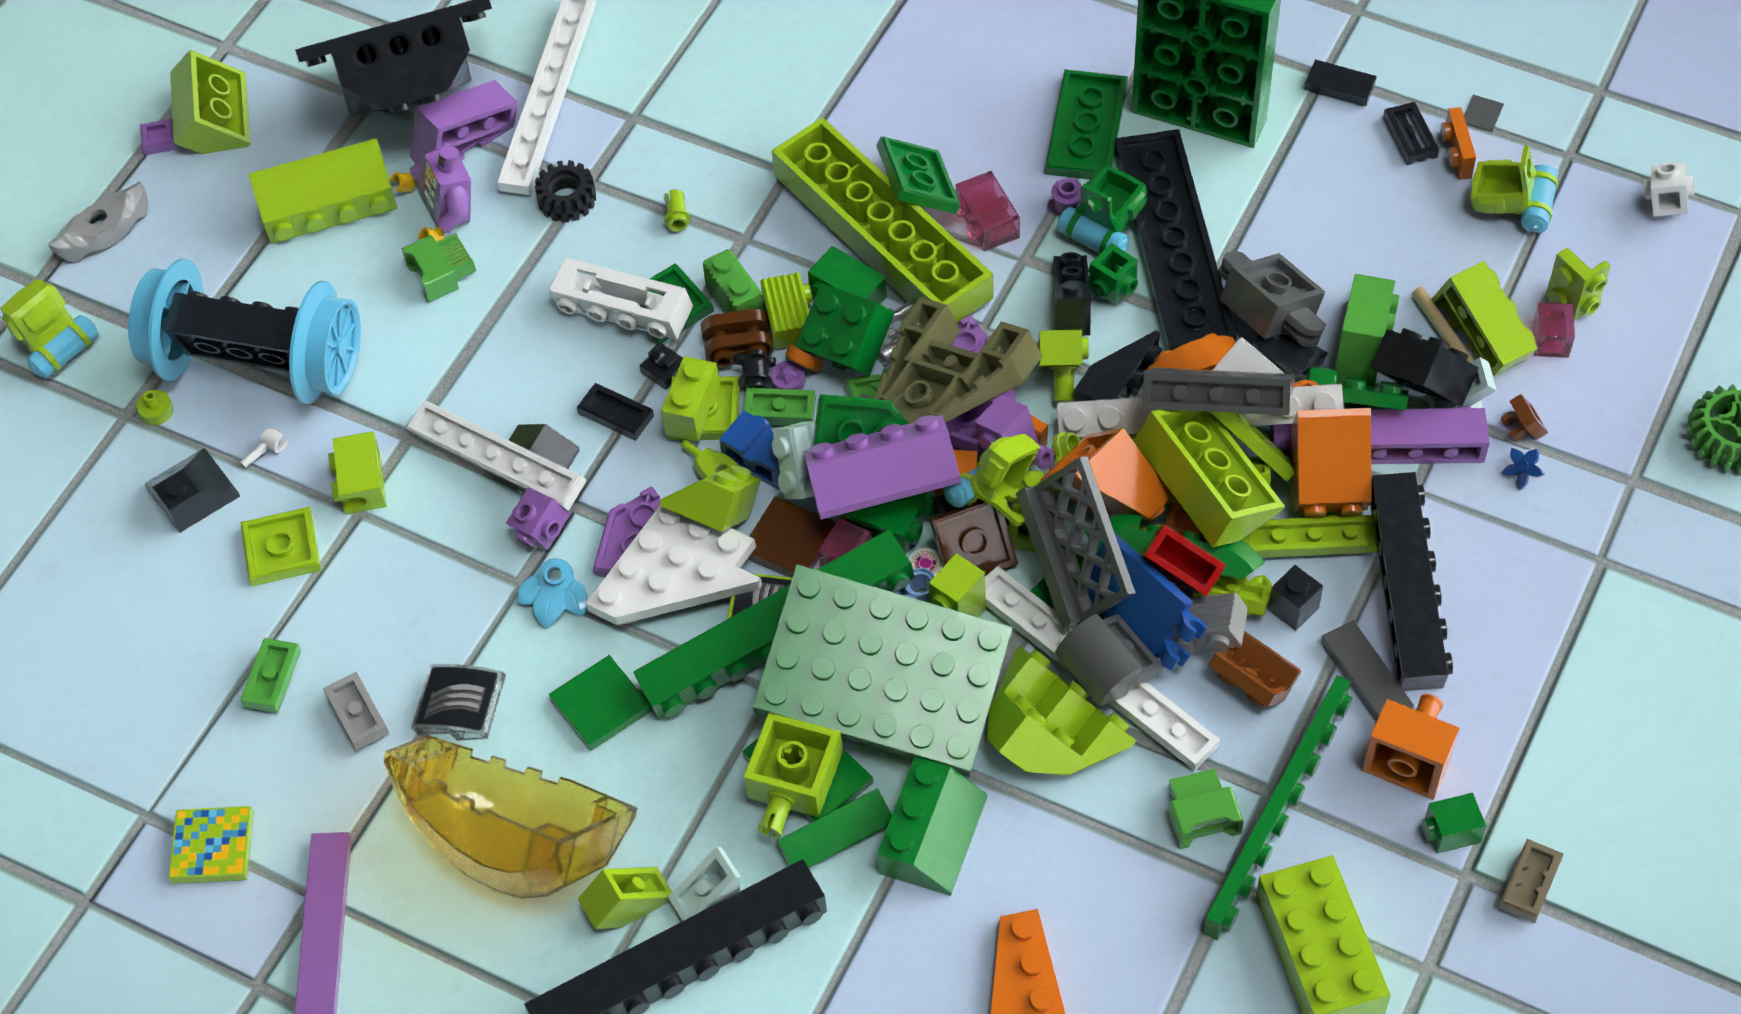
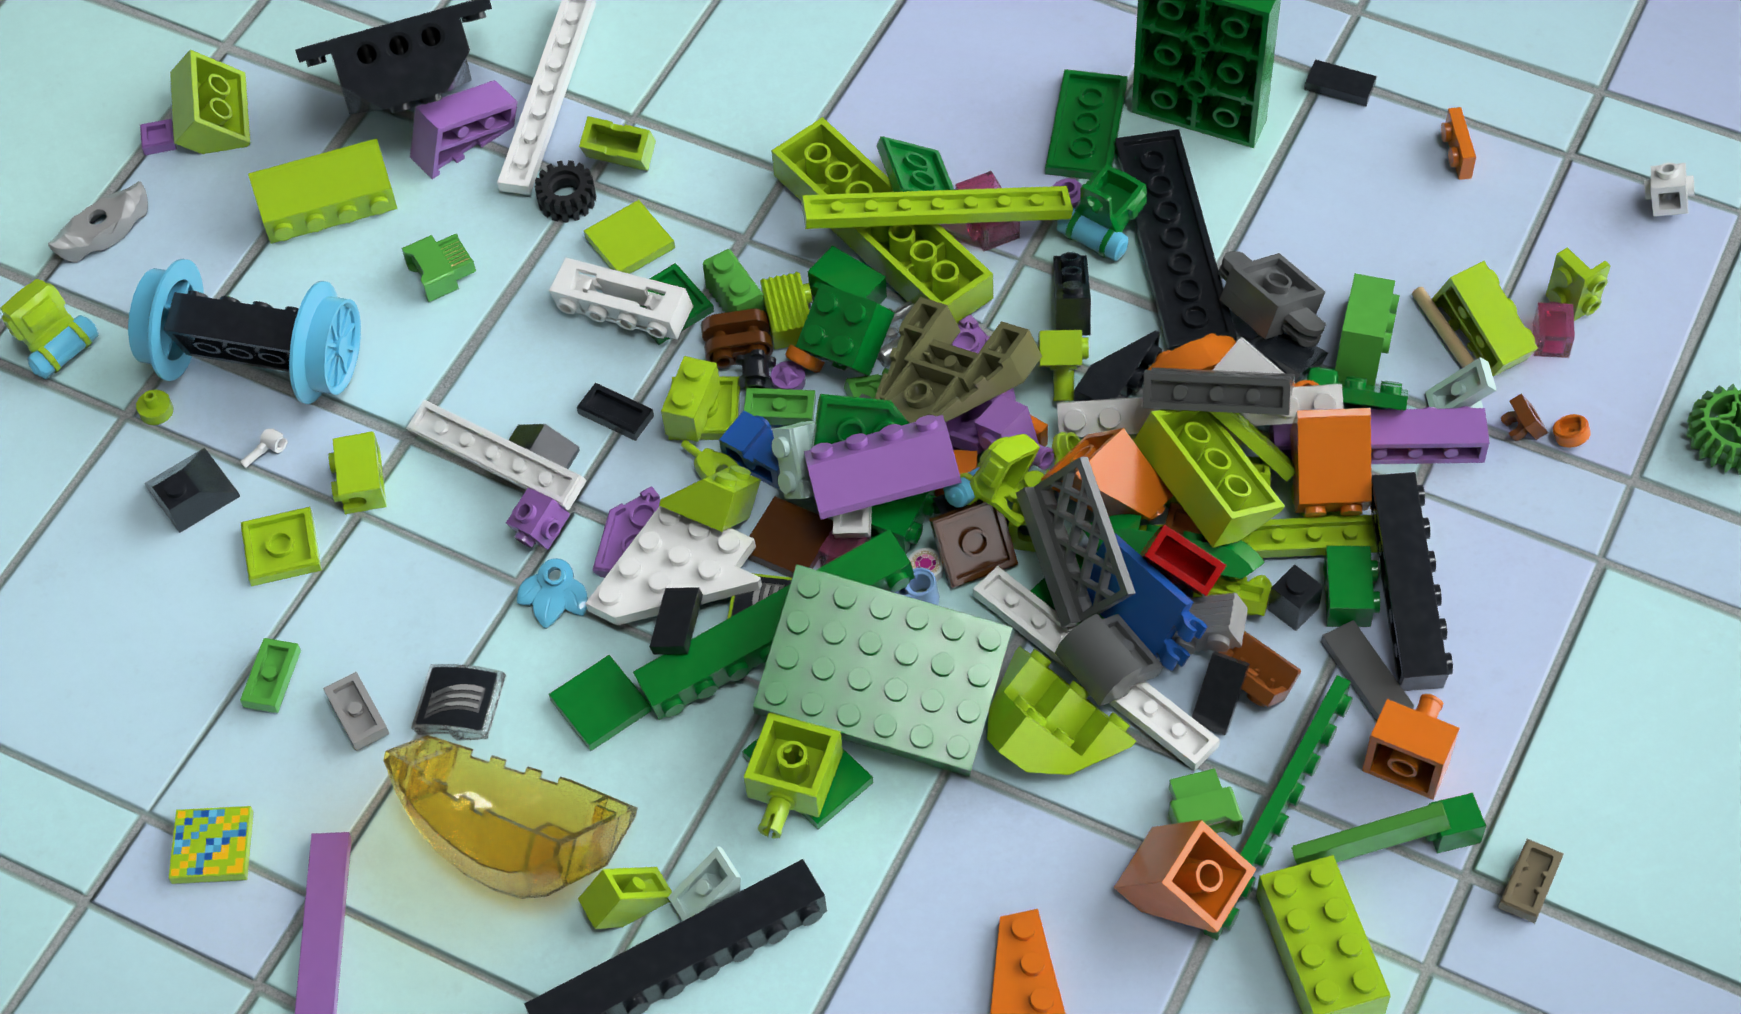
(443, 186): medium lavender torso -> none
(617, 143): none -> lime brick
(629, 238): none -> lime tile
(661, 365): black tile -> none
(676, 217): lime pin -> none
(676, 621): none -> black tile
(836, 830): green tile -> none
(853, 524): none -> white tile
(931, 827): green slope -> none
(936, 207): none -> lime plate
(959, 587): lime brick -> none
(1113, 274): green brick -> none
(1185, 875): none -> orange slope
(1220, 692): none -> black tile
(1349, 585): none -> green brick
(1375, 835): none -> bright green tile
(1425, 365): black brick -> none
(1431, 148): black tile -> none
(1483, 112): dark grey sticker -> none
(1516, 189): lime piece -> none
(1524, 466): blue plant -> none
(1571, 430): none -> orange tile

